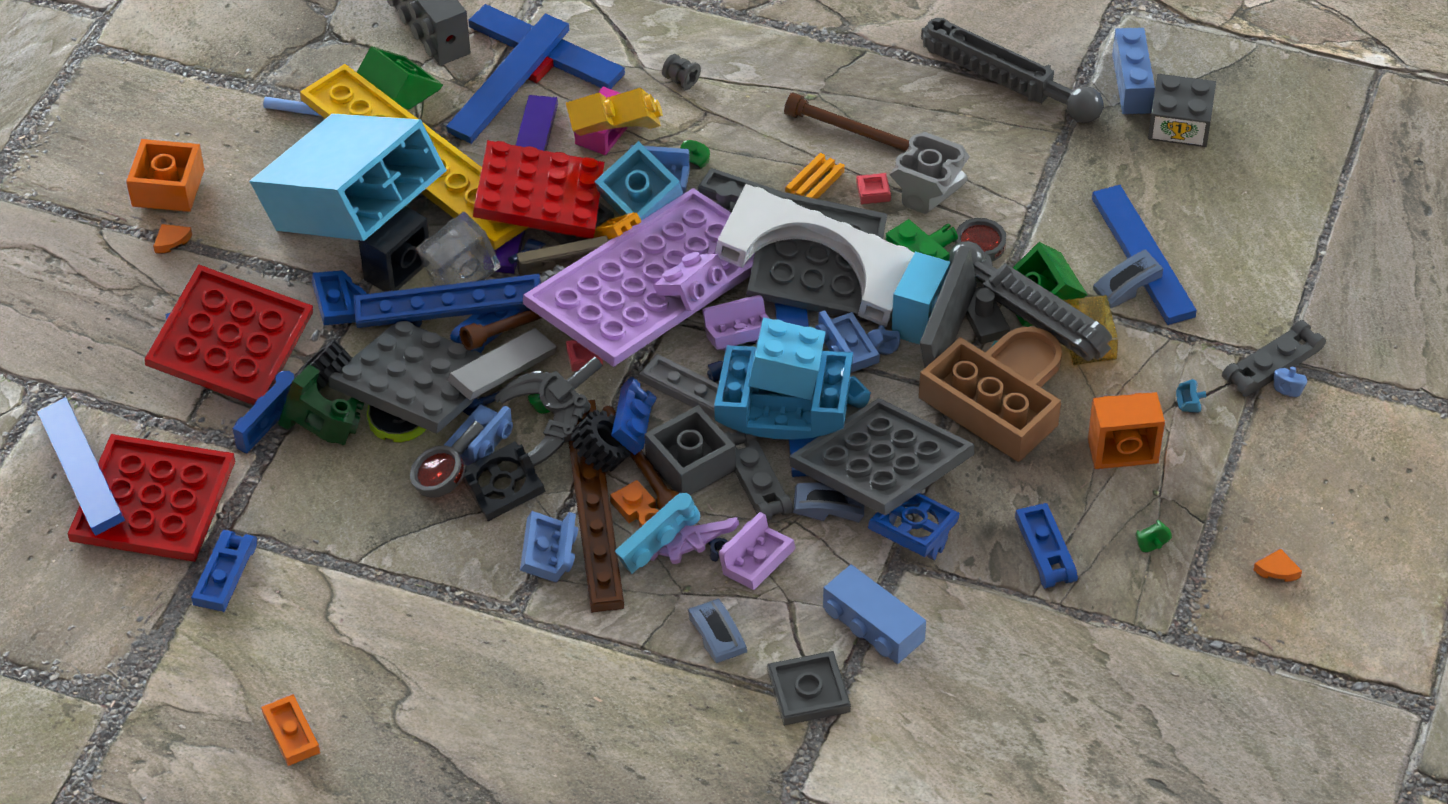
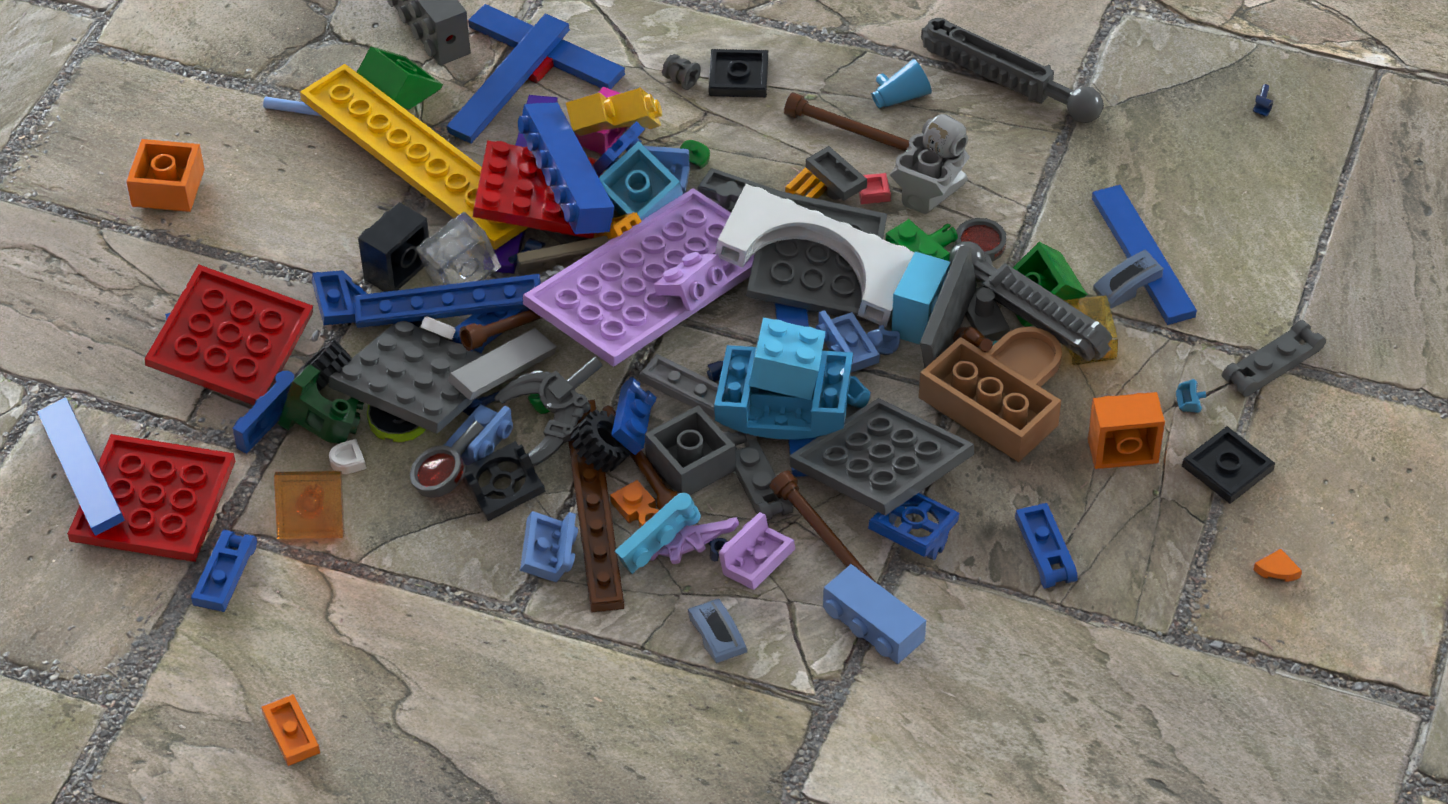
(170, 237): orange tile -> none
(309, 504): none -> clear orange tile
(347, 457): none -> white tile
(348, 176): medium azure brick -> none
(438, 327): none -> white tile
(566, 168): none -> blue brick
(578, 355): coral tile -> none
(624, 143): none -> blue wing
(734, 322): lavender bracket -> none
(738, 73): none -> black tile
(786, 487): none -> reddish brown piece
(808, 688): dark grey tile -> none
(820, 500): sand blue slope -> none
(836, 173): none -> dark grey tile
(903, 86): none -> dark azure piece
(944, 136): none -> light grey head
(974, 337): none -> reddish brown piece
(1133, 70): medium blue brick -> none
(1153, 537): green piece -> none
(1181, 110): dark grey brick -> none
(1228, 464): none -> black tile
(1263, 104): none -> dark blue hand
(1289, 382): medium blue piece -> none

